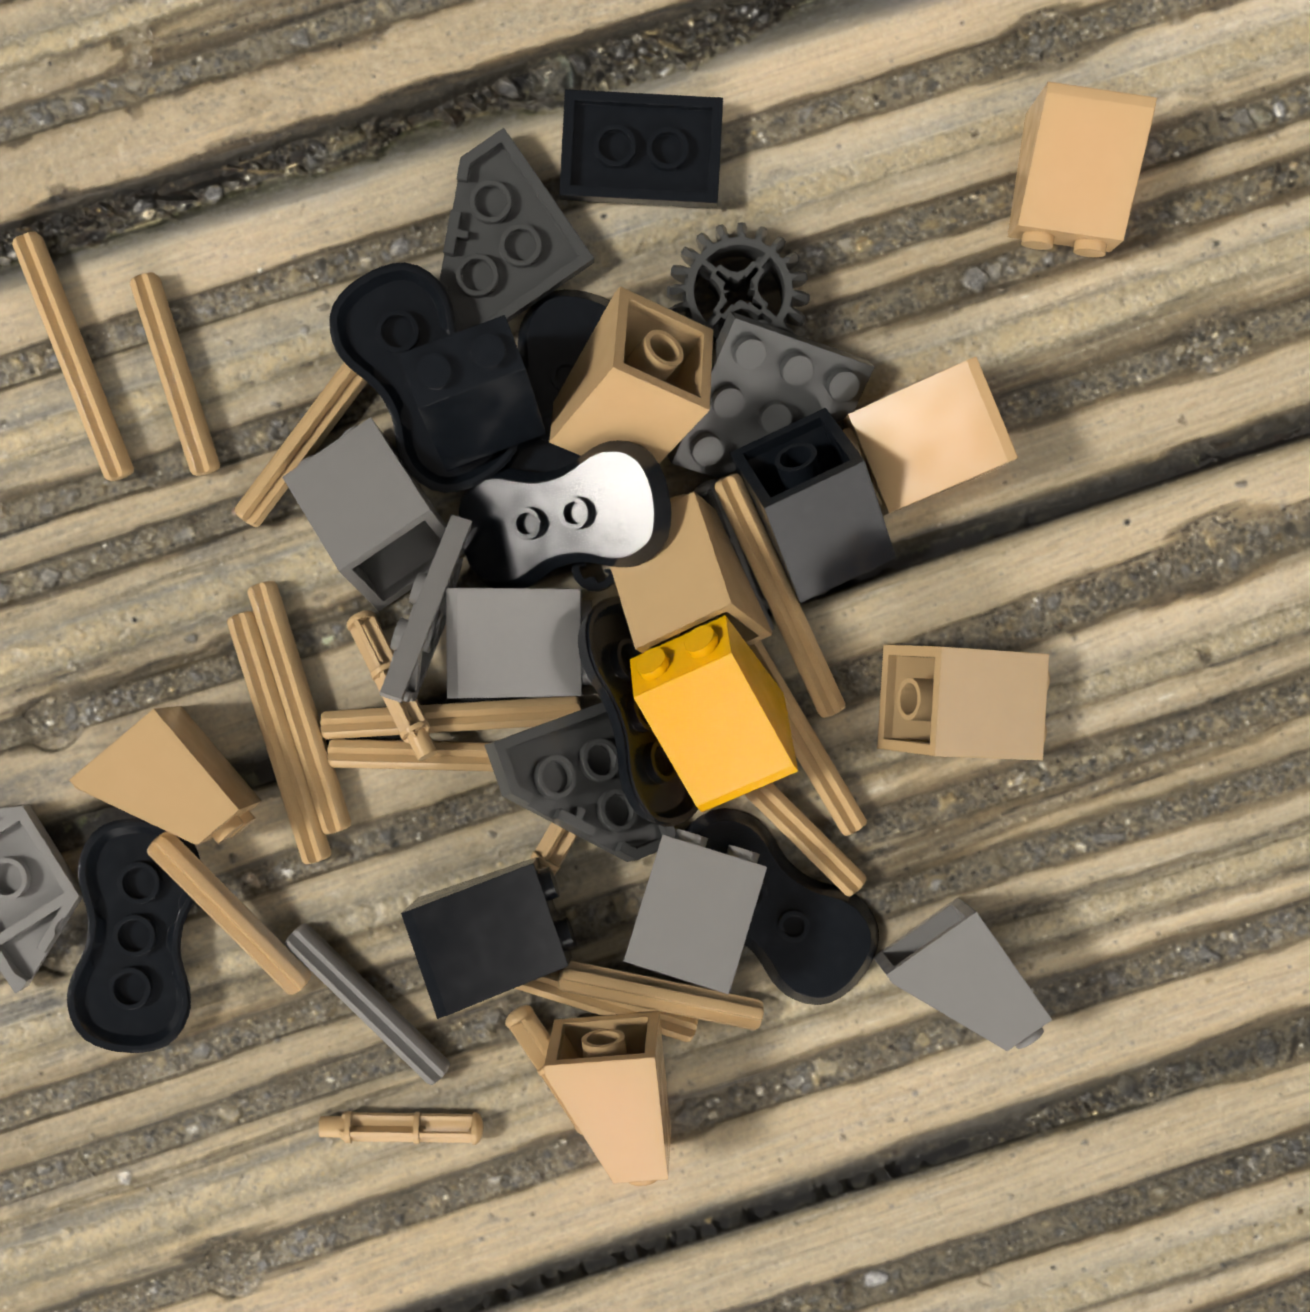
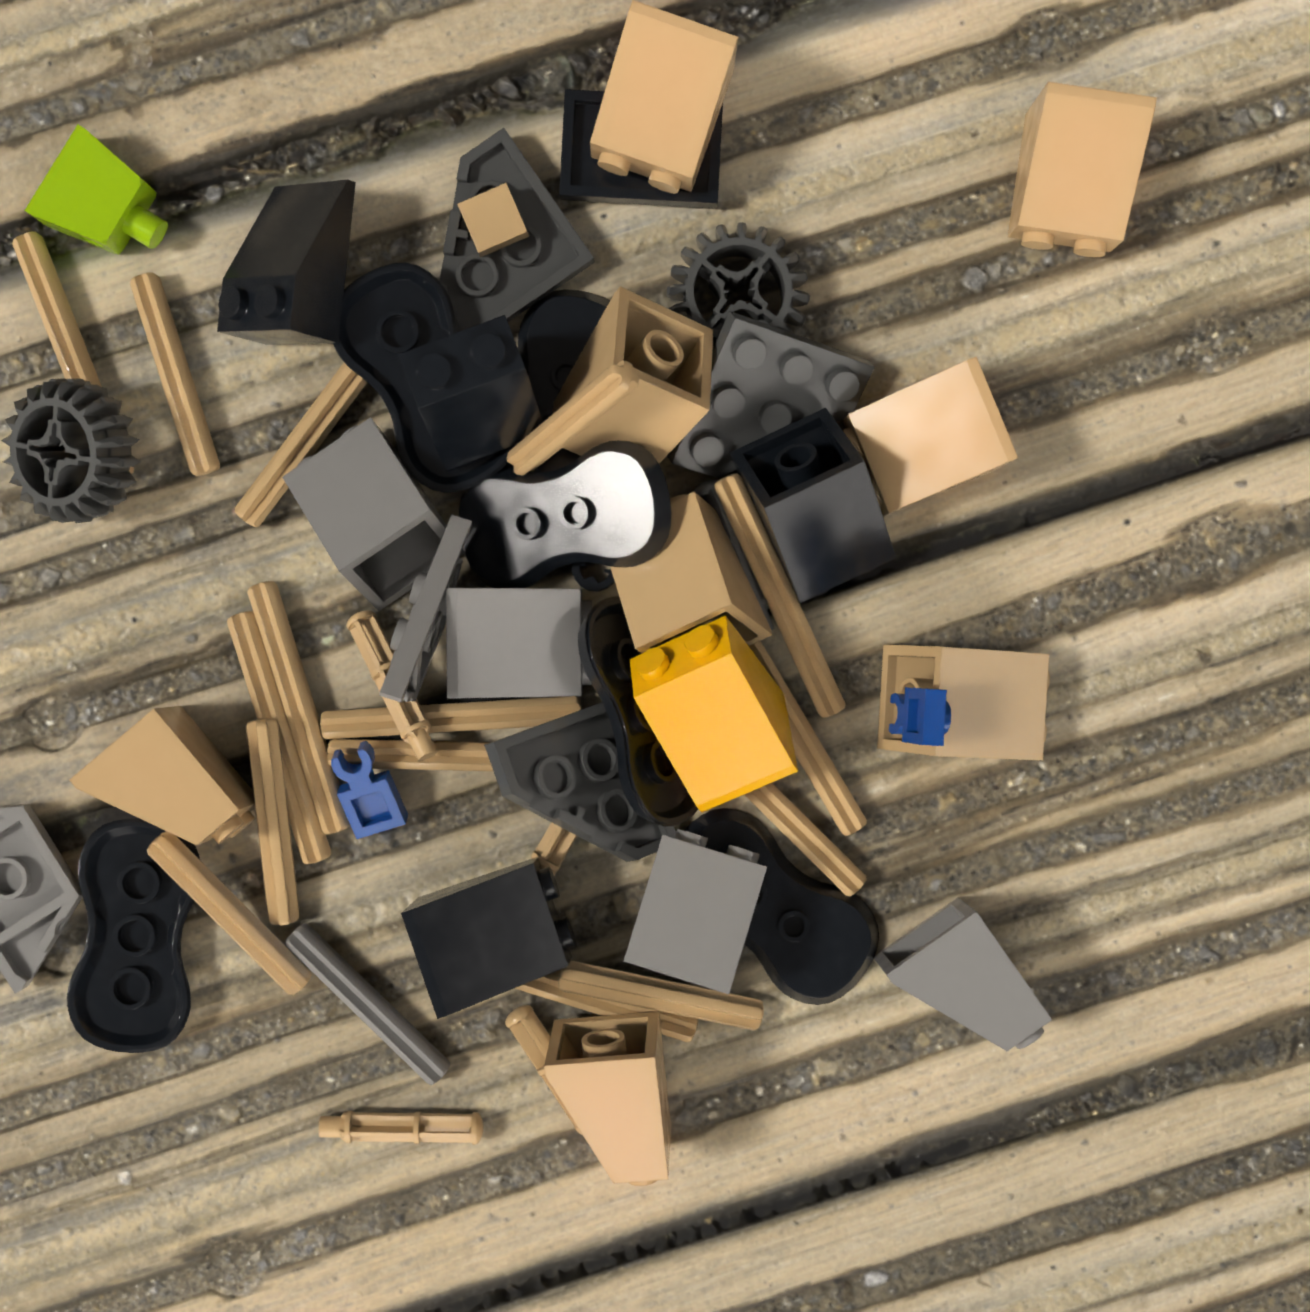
(70, 450): none -> dark grey gear
(96, 197): none -> lime torso
(273, 821): none -> tan axle
(291, 267): none -> black slope
(368, 798): none -> plate
(493, 220): none -> tan tile
(573, 417): none -> tan axle
(662, 97): none -> tan slope
(921, 716): none -> blue plate

